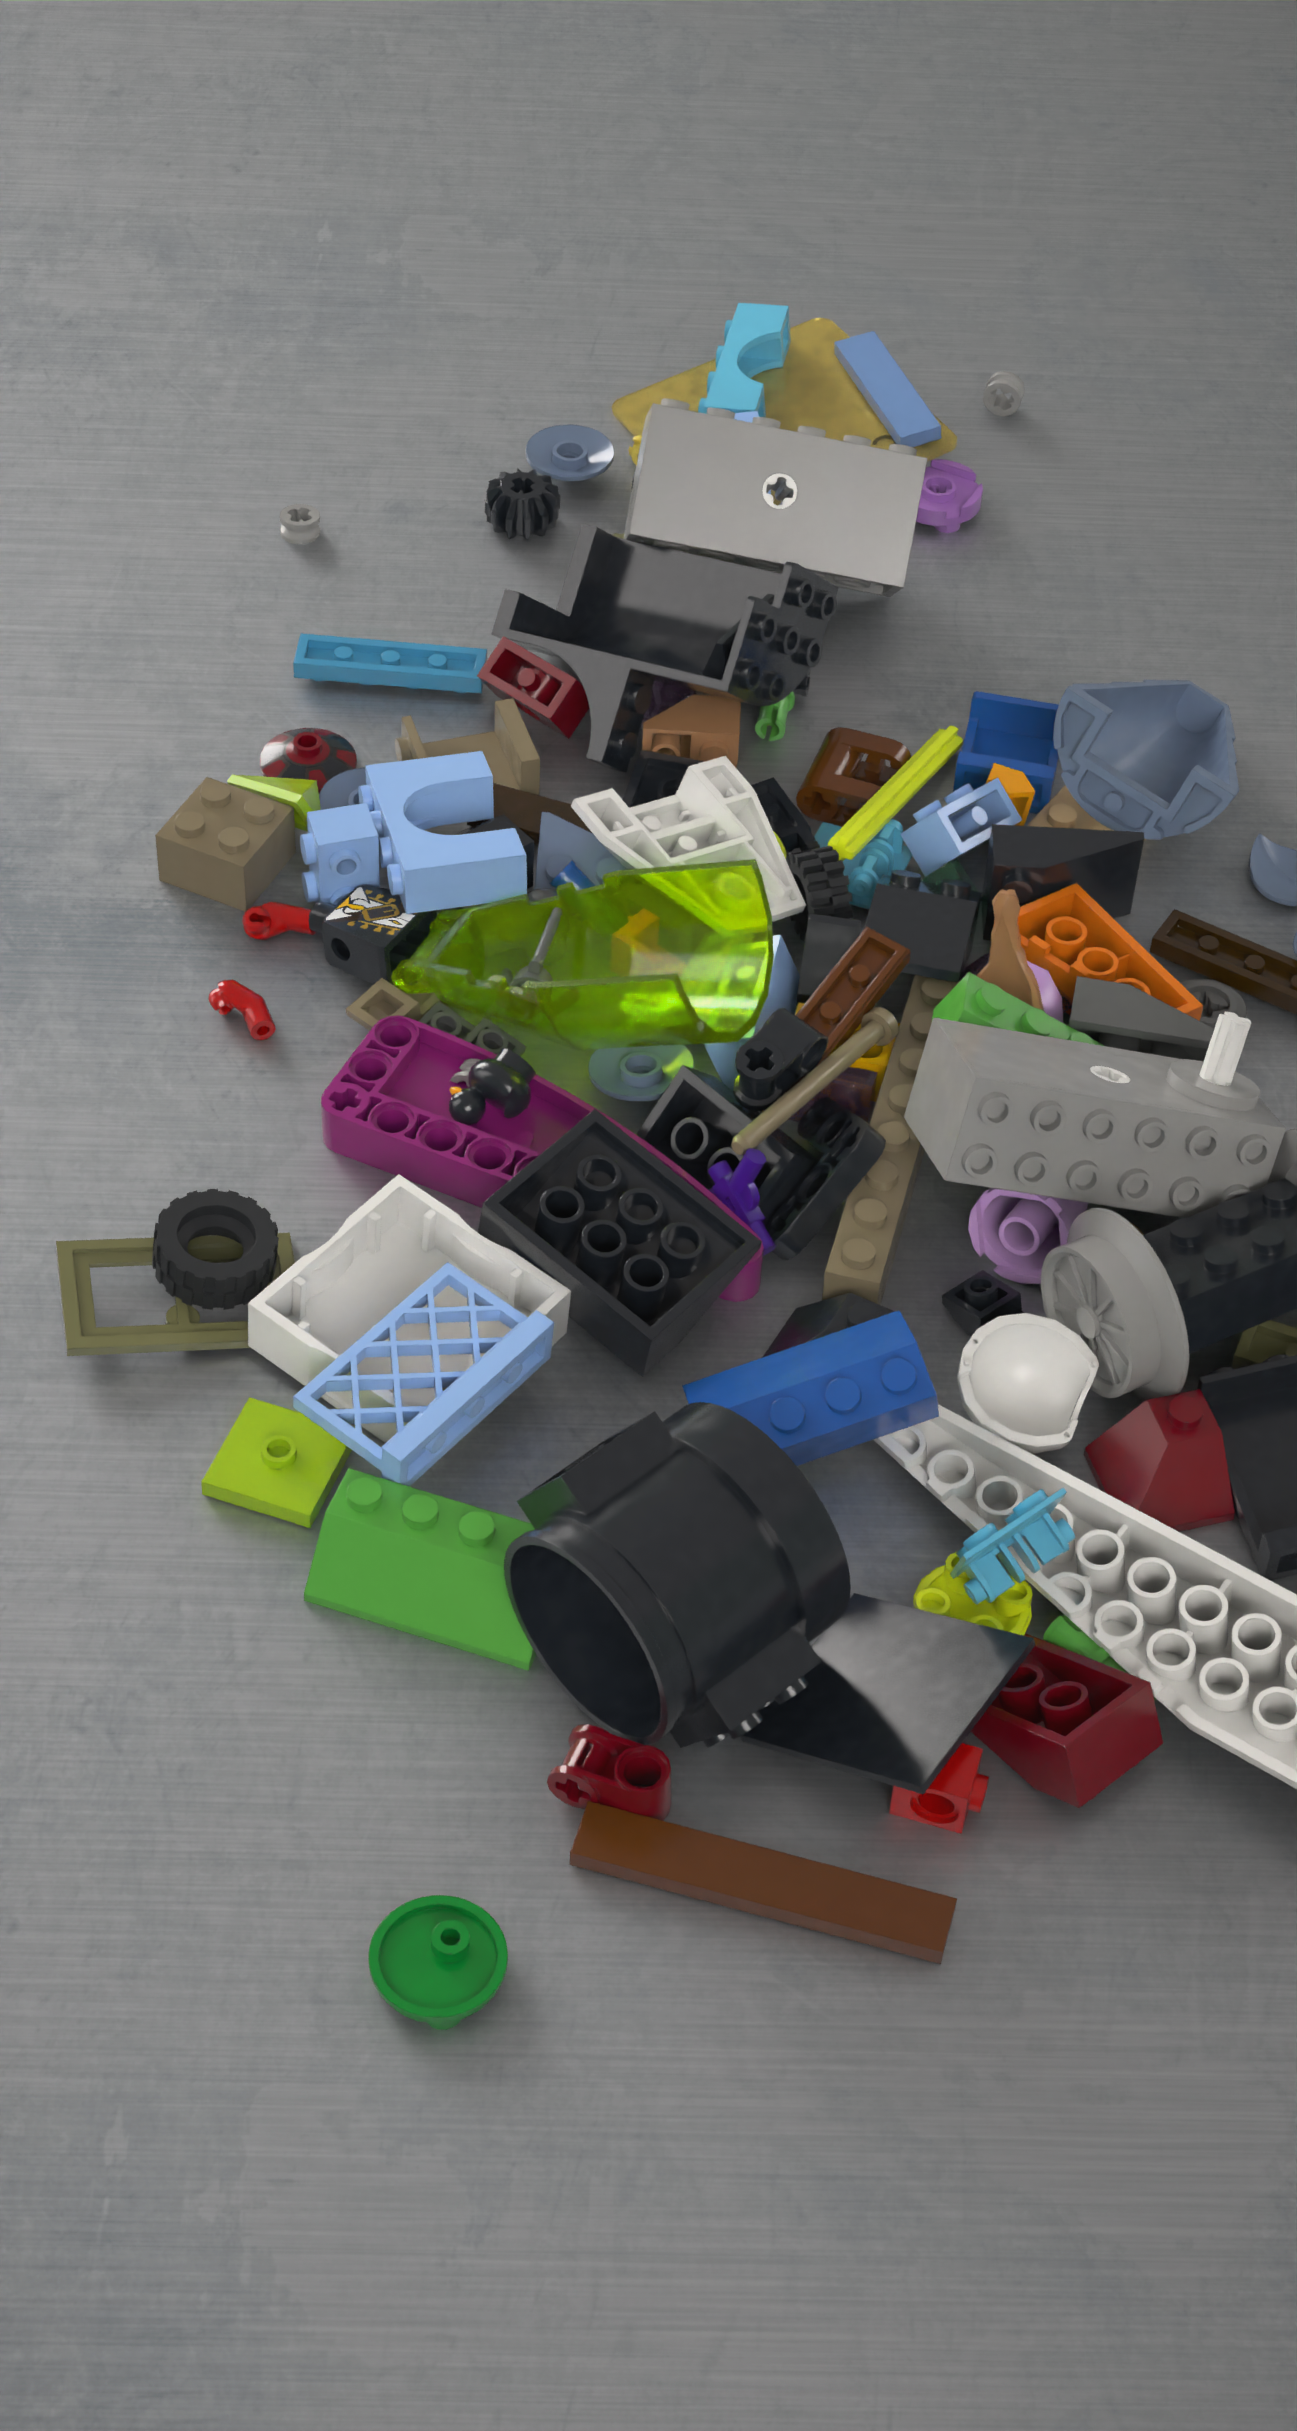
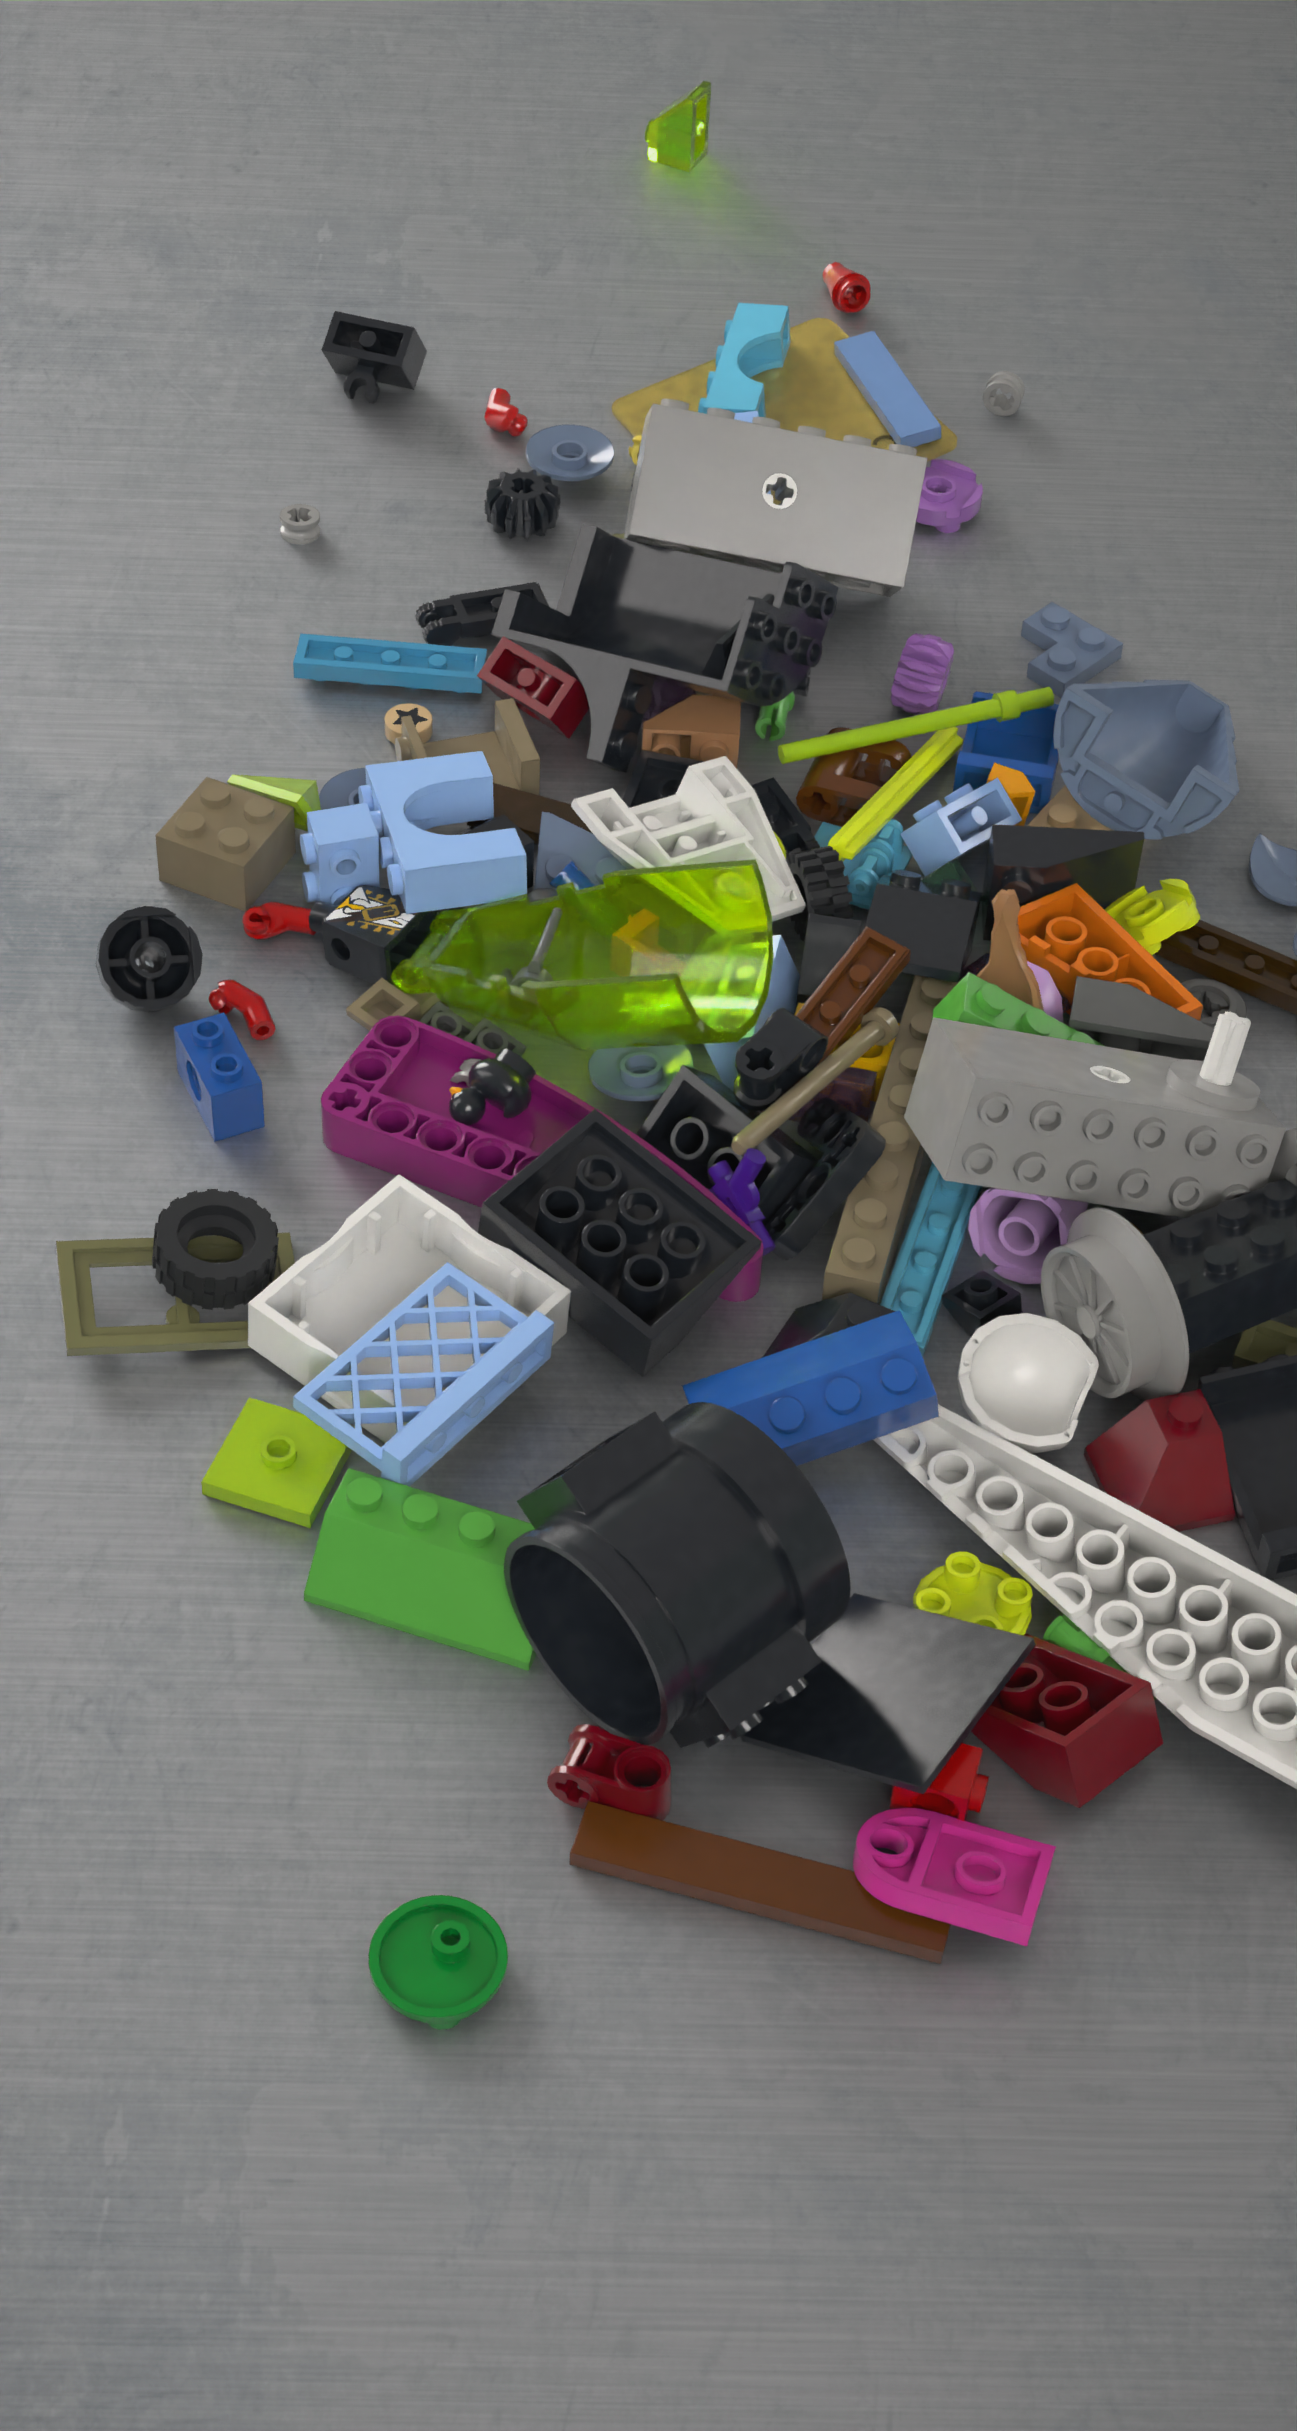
(163, 942): none -> black cylinder
(219, 1077): none -> blue brick
(307, 755): dish -> none
(373, 353): none -> black brick
(420, 715): none -> tan tile
(467, 613): none -> black hinge
(502, 415): none -> red arm
(681, 130): none -> clear neon green slope
(846, 287): none -> red cone
(922, 674): none -> medium lavender gear
(930, 1253): none -> medium azure tile
(954, 1871): none -> dark pink tile
(1002, 706): none -> lime bar
(1028, 1521): medium azure hinge -> none
(1071, 646): none -> sand blue plate
(1156, 914): none -> neon yellow plate

